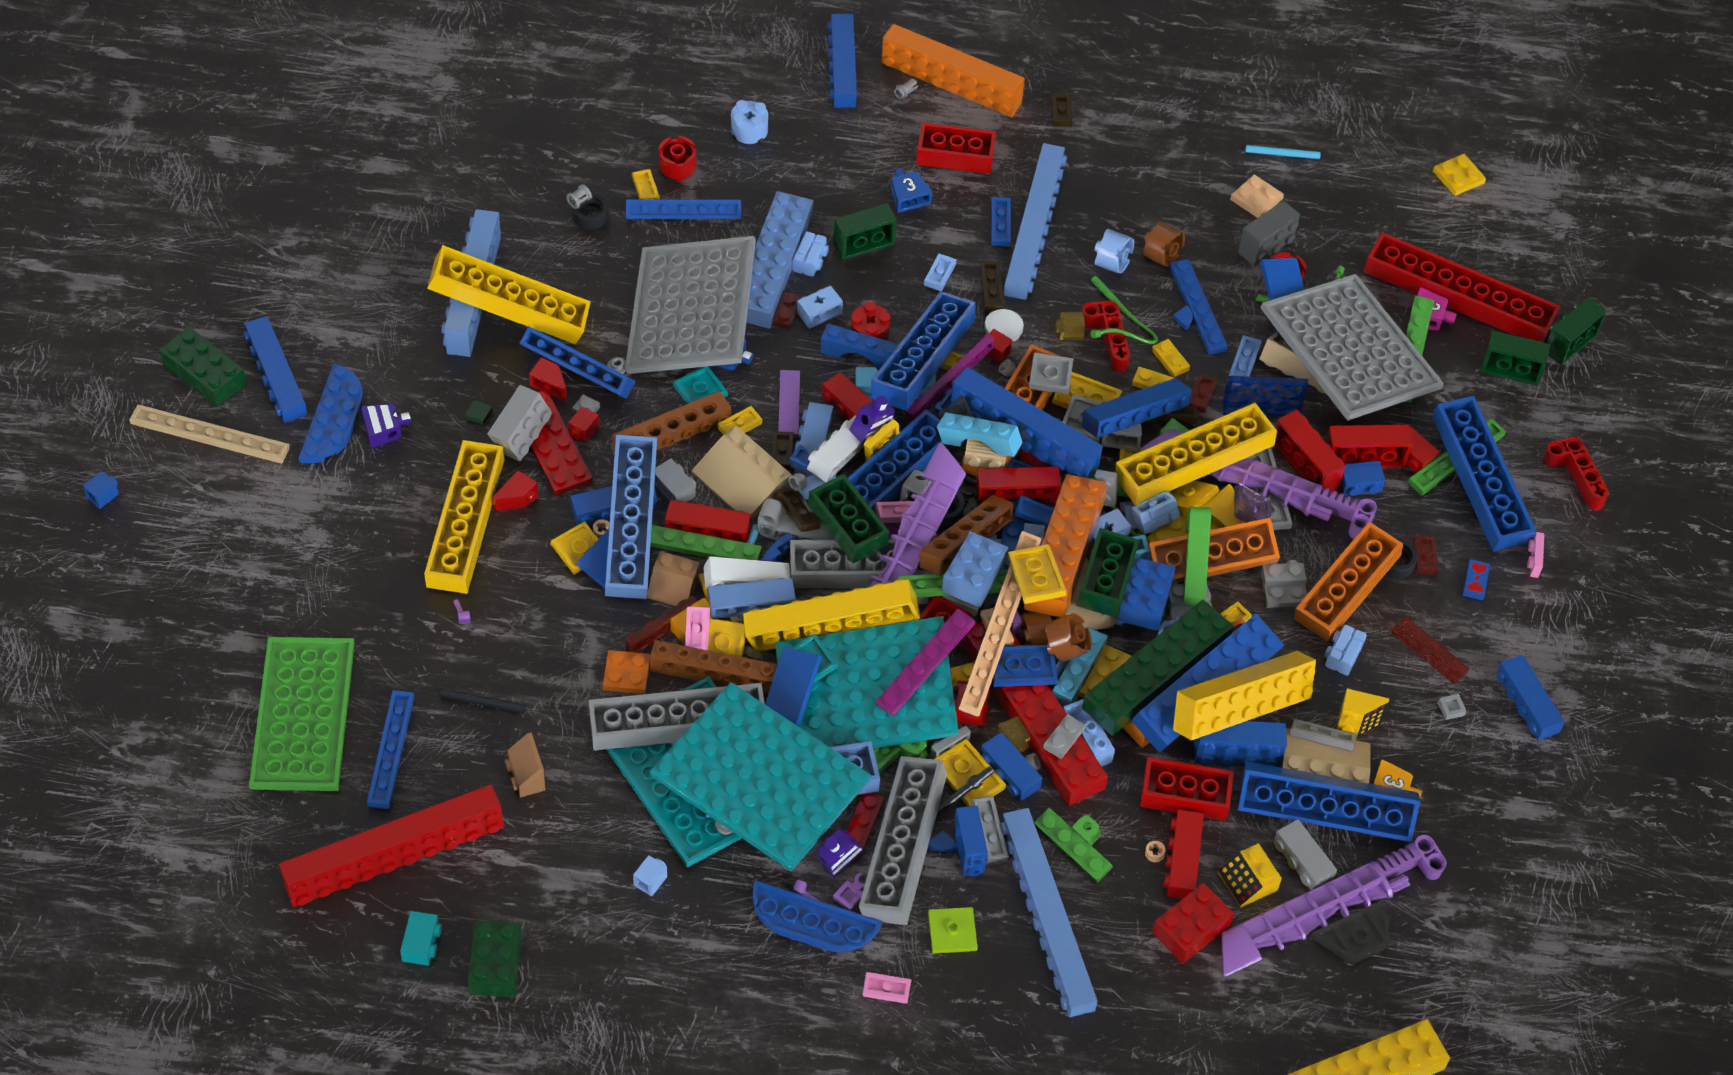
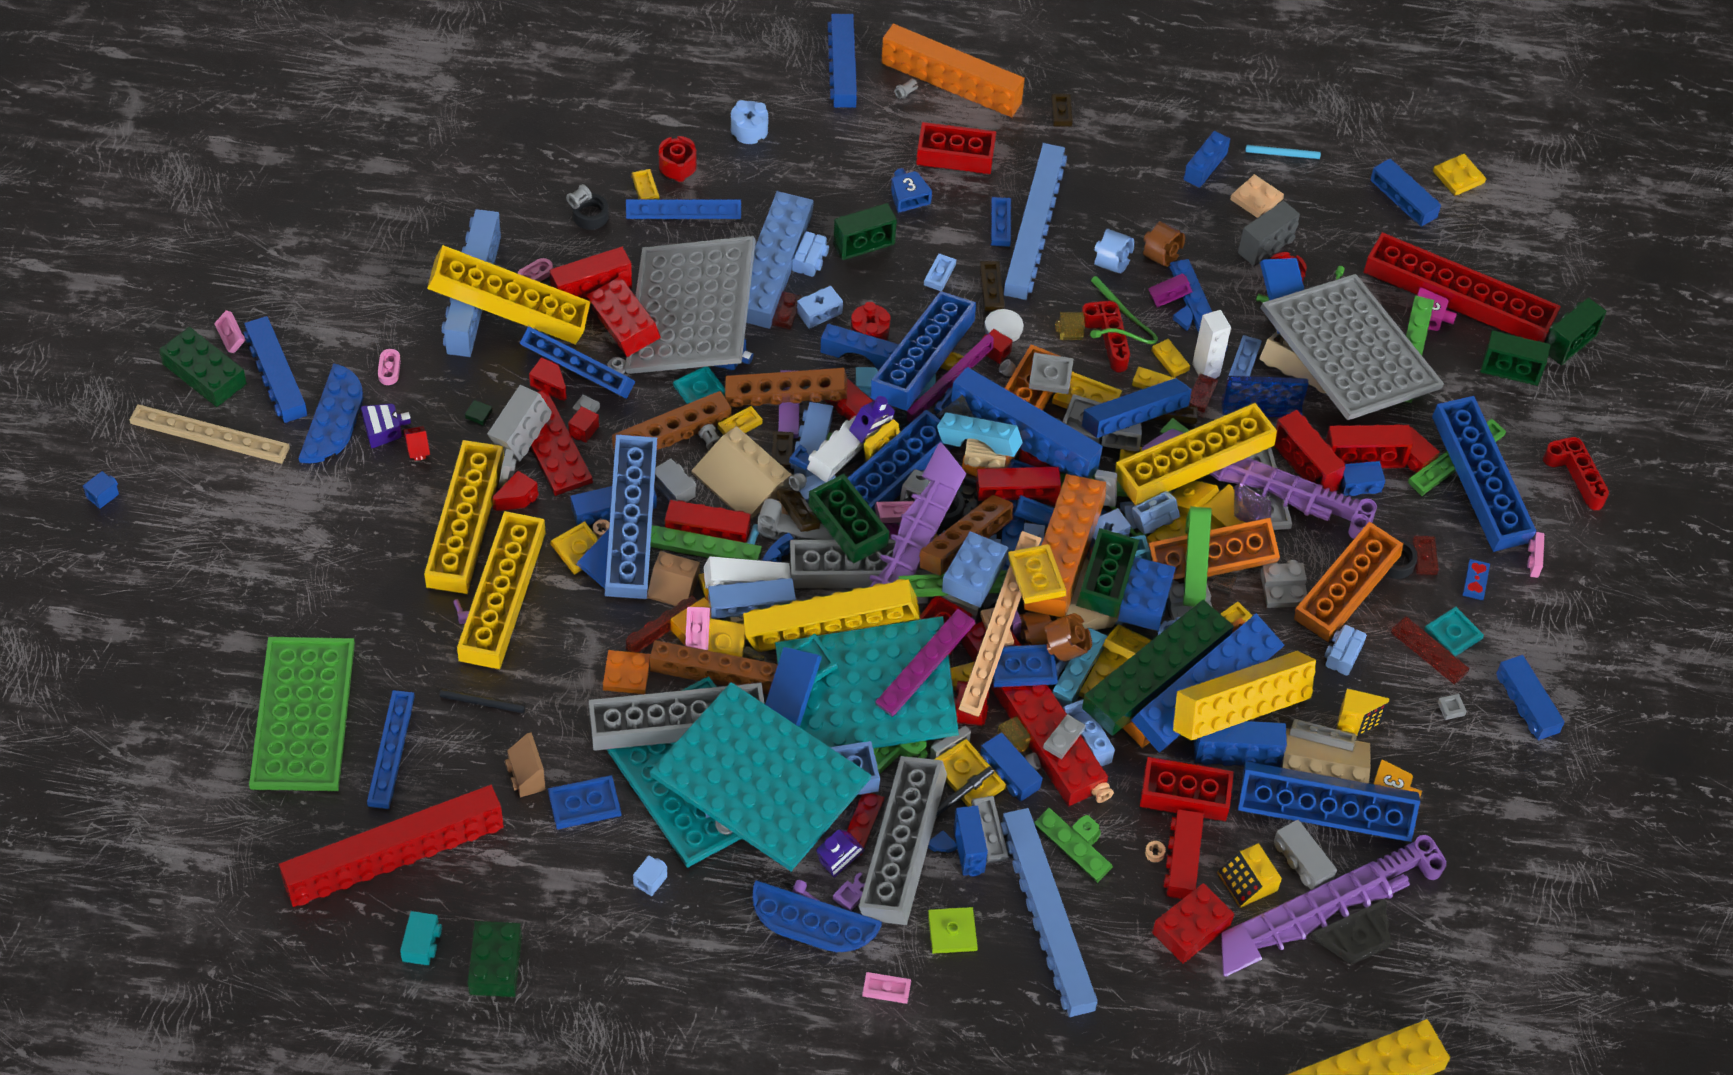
(229, 332): none -> bright pink plate
(389, 371): none -> bright pink plate
(417, 442): none -> red slope
(501, 590): none -> yellow brick
(507, 467): none -> light grey plate
(534, 270): none -> bright pink plate
(584, 802): none -> blue tile
(592, 273): none -> red brick
(623, 316): none -> red brick
(709, 437): none -> light grey bush
(776, 382): none -> dark orange brick
(1102, 792): none -> light nougat bush
(1125, 641): none -> yellow plate
(1170, 290): none -> magenta panel
(1206, 159): none -> blue brick
(1211, 344): none -> white brick
(1405, 192): none -> blue brick
(1454, 631): none -> teal tile

